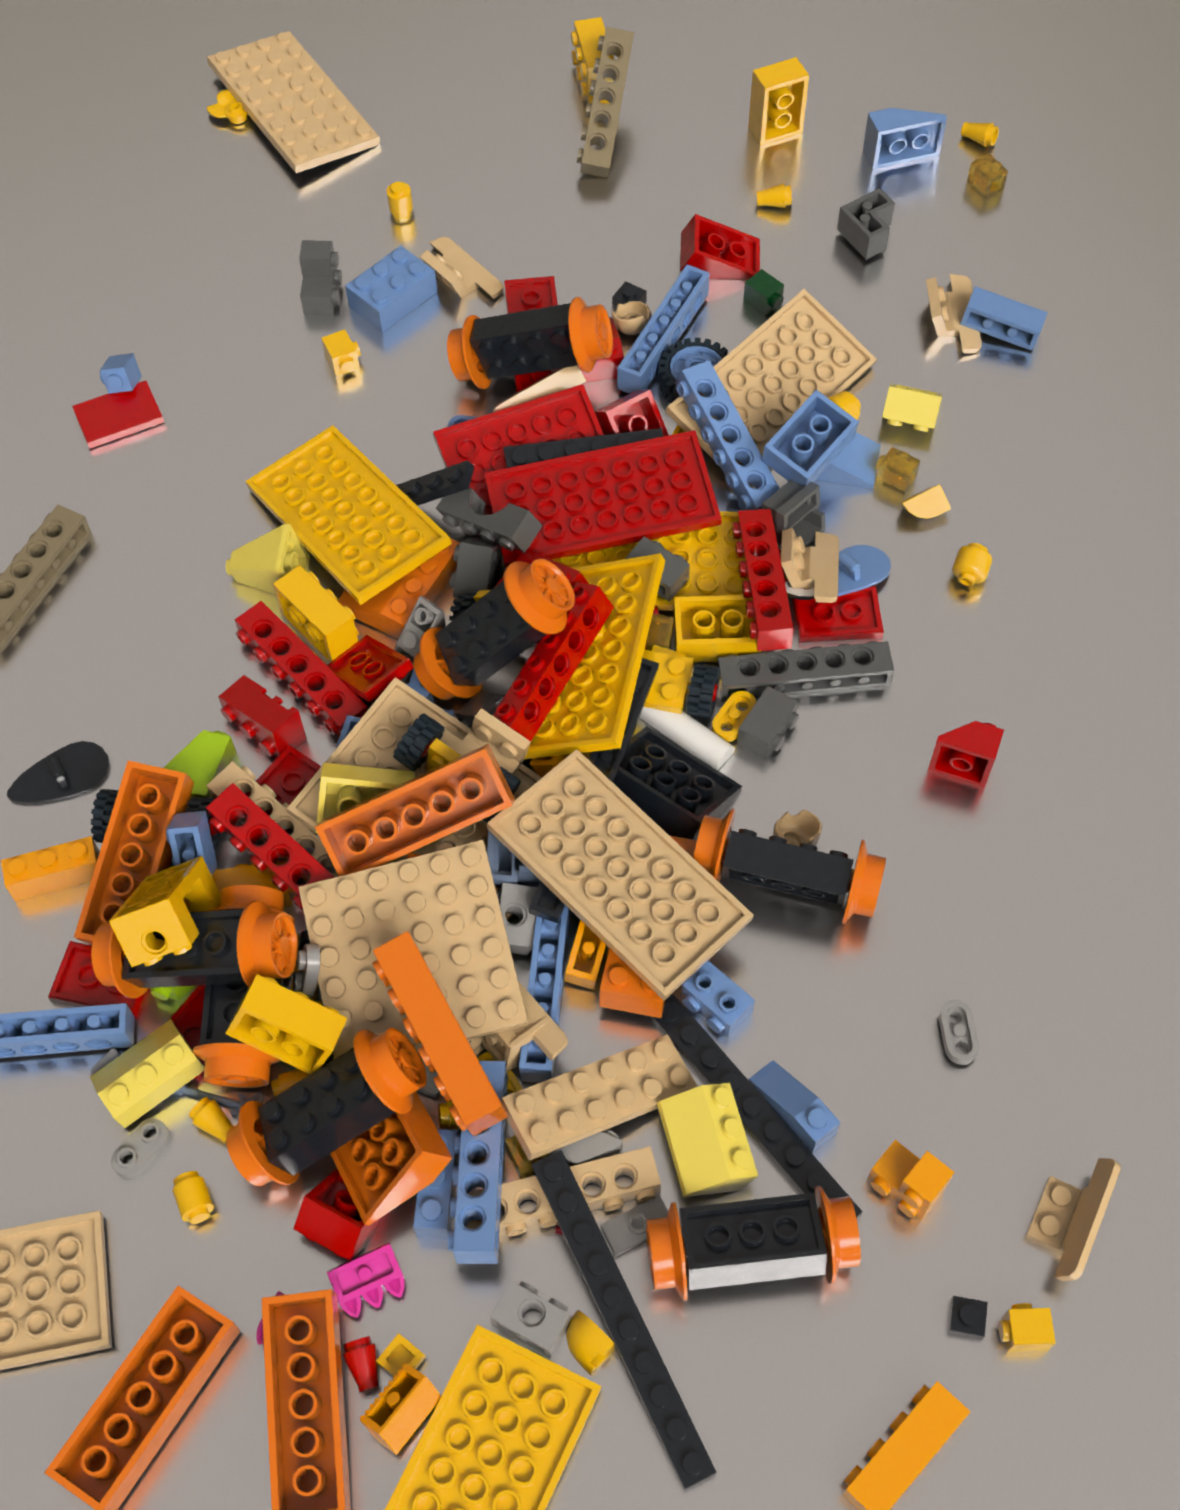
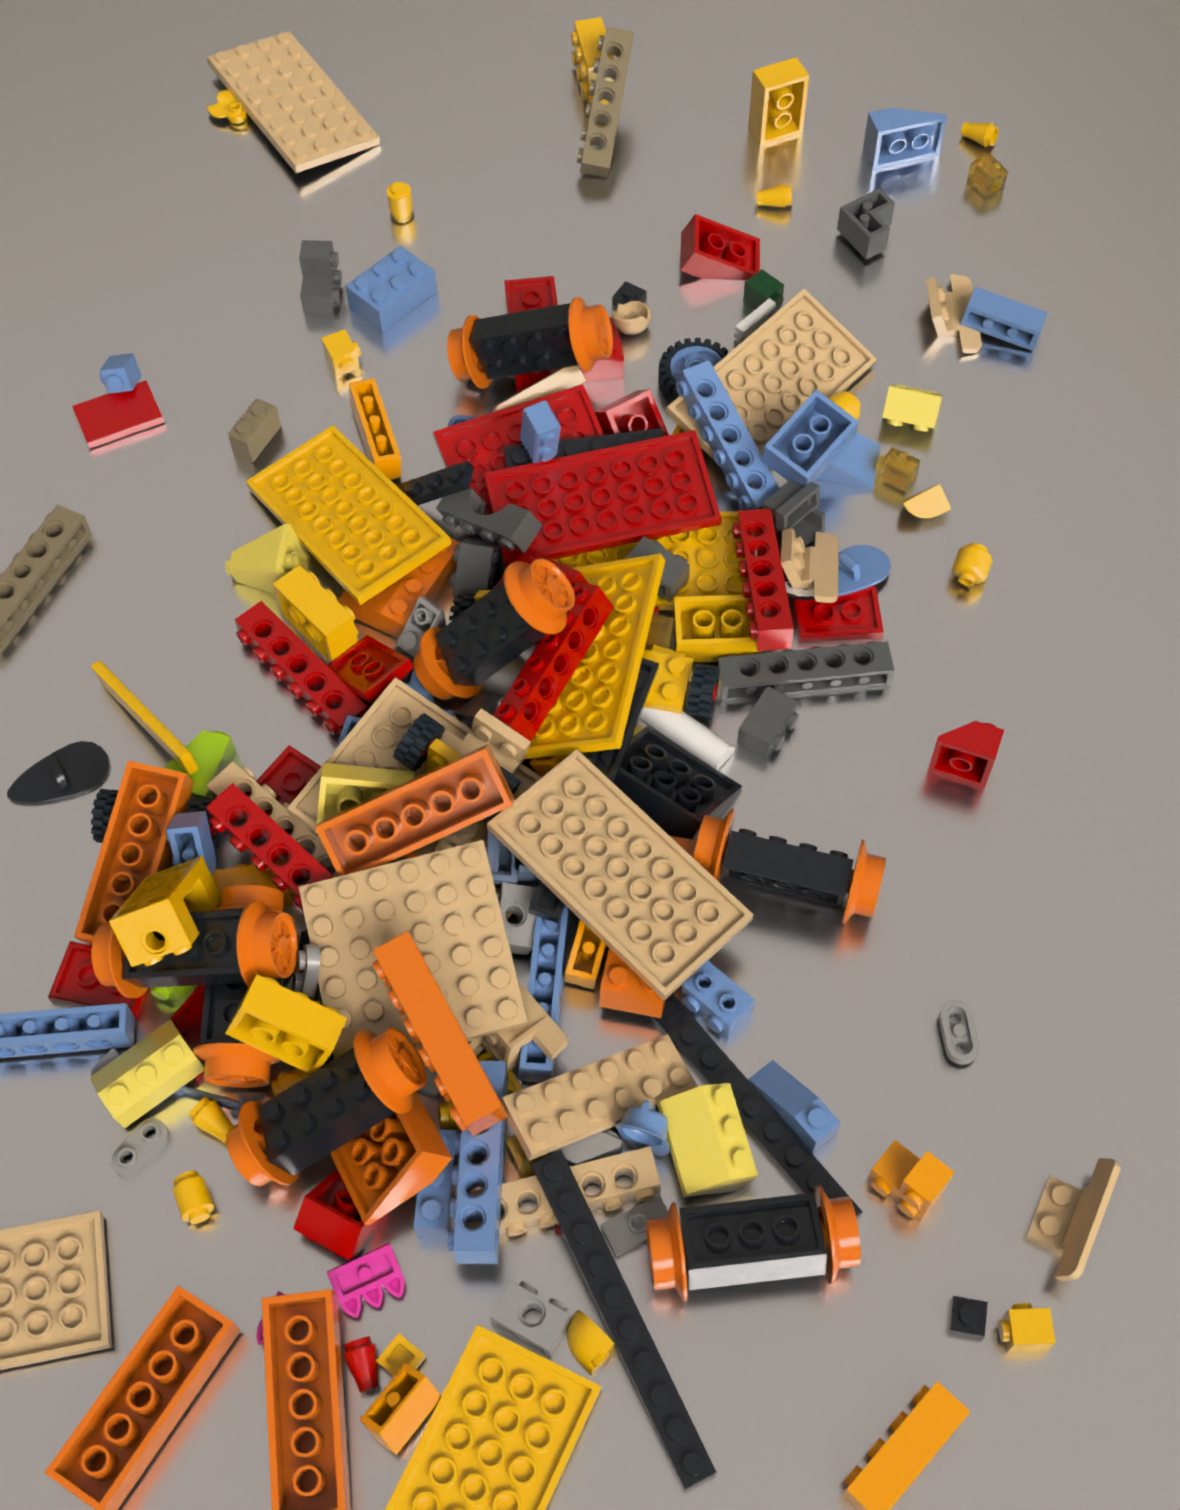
(50, 869): light orange brick -> none
(145, 717): none -> yellow tile
(254, 430): none -> dark tan brick
(262, 716): red wedge -> none
(375, 427): none -> light orange brick
(460, 270): tan plate -> none
(540, 432): none -> medium blue brick
(645, 1128): none -> medium blue piece
(663, 329): medium blue brick -> none
(731, 717): yellow plate -> none
(754, 321): none -> white tile
(798, 828): tan hair -> none

